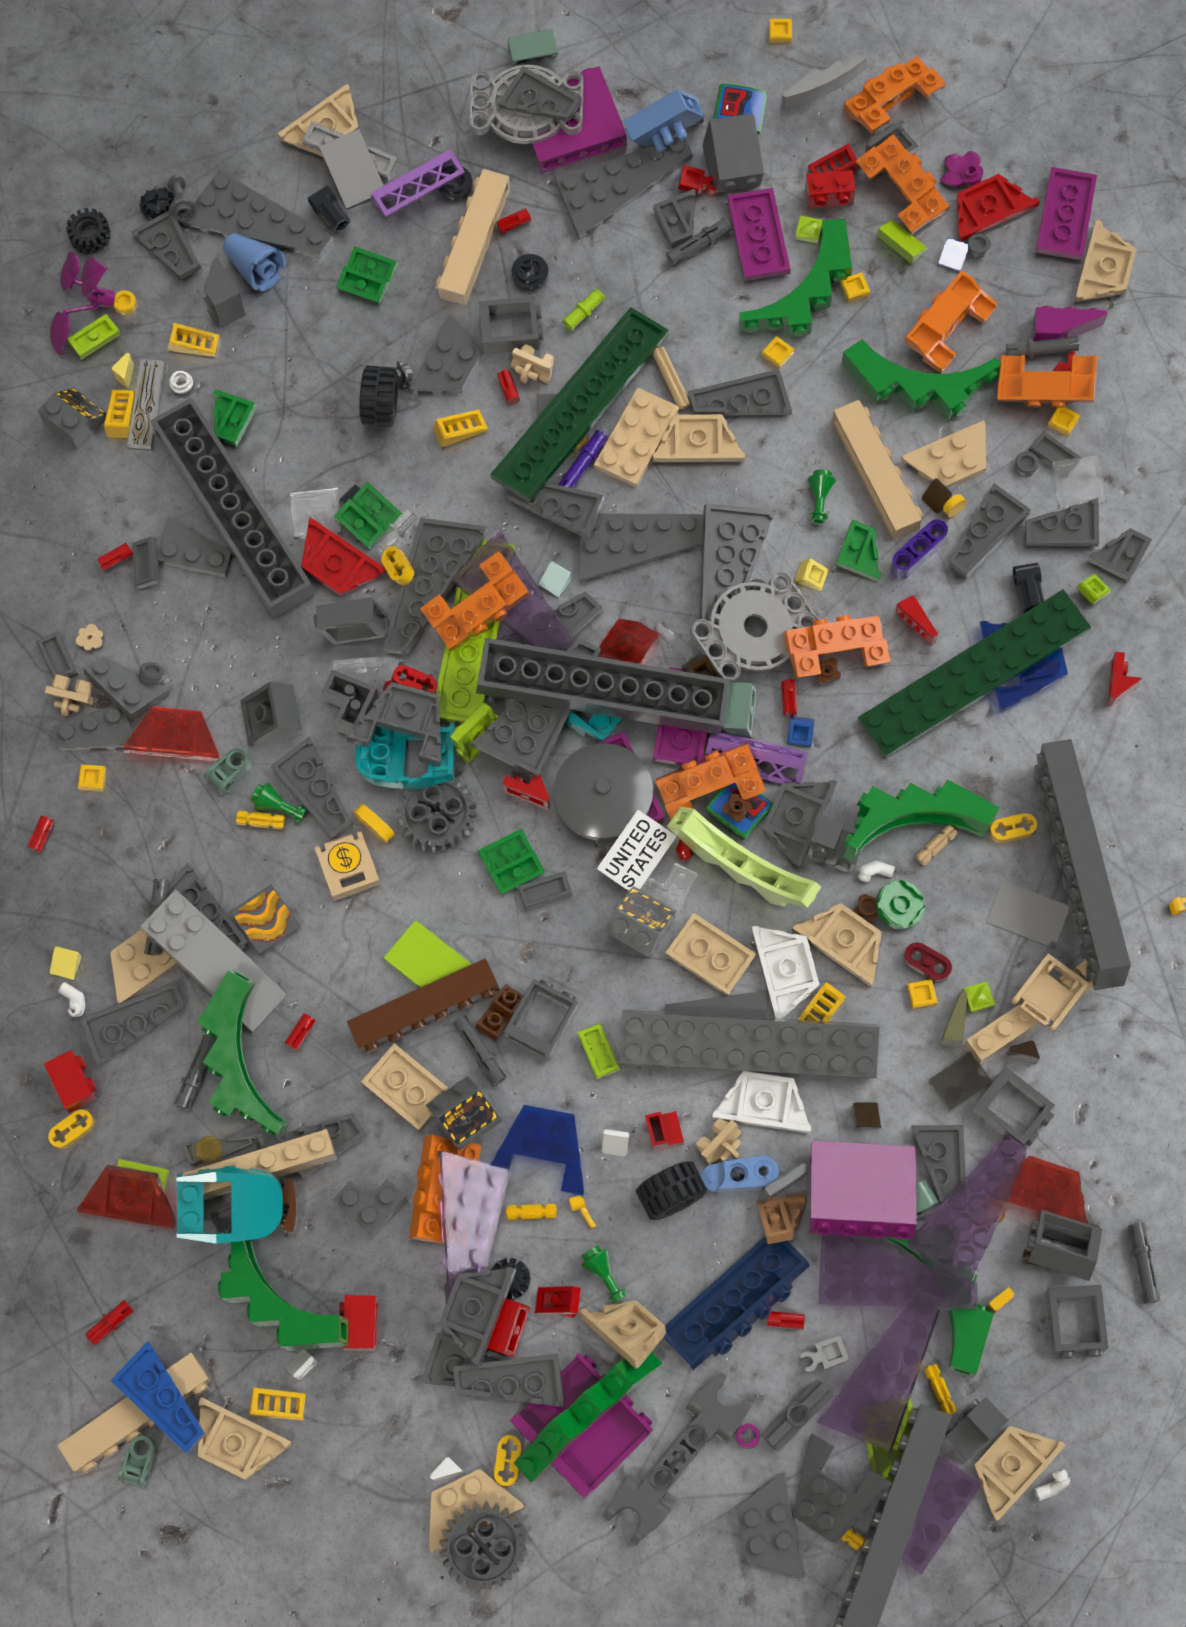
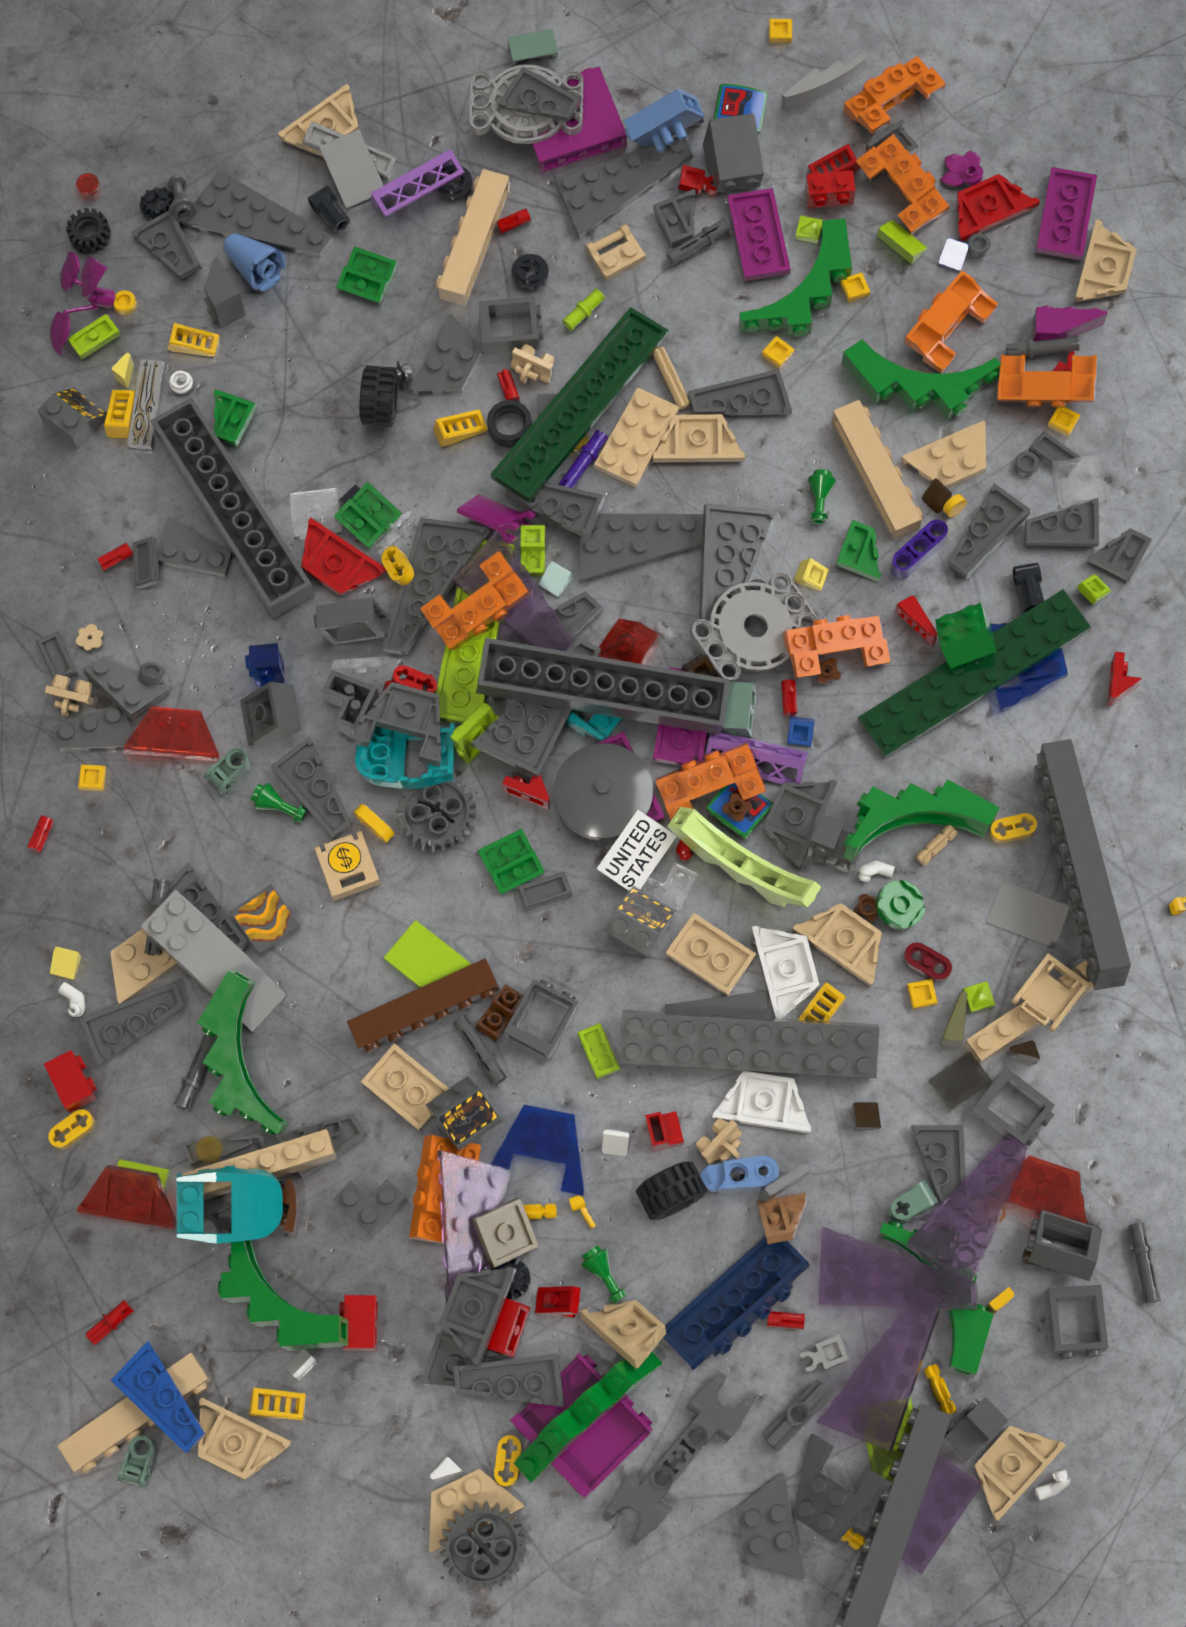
(87, 184): none -> clear red plate
(260, 819): yellow axle -> none
(265, 664): none -> clear blue brick
(300, 1031): red piece -> none
(496, 516): none -> magenta flag
(500, 409): none -> black tyre
(505, 1232): none -> tile
(533, 549): none -> lime slope
(619, 258): none -> tan plate
(753, 1442): magenta bush -> none
(863, 1190): panel -> none
(965, 635): none -> green brick

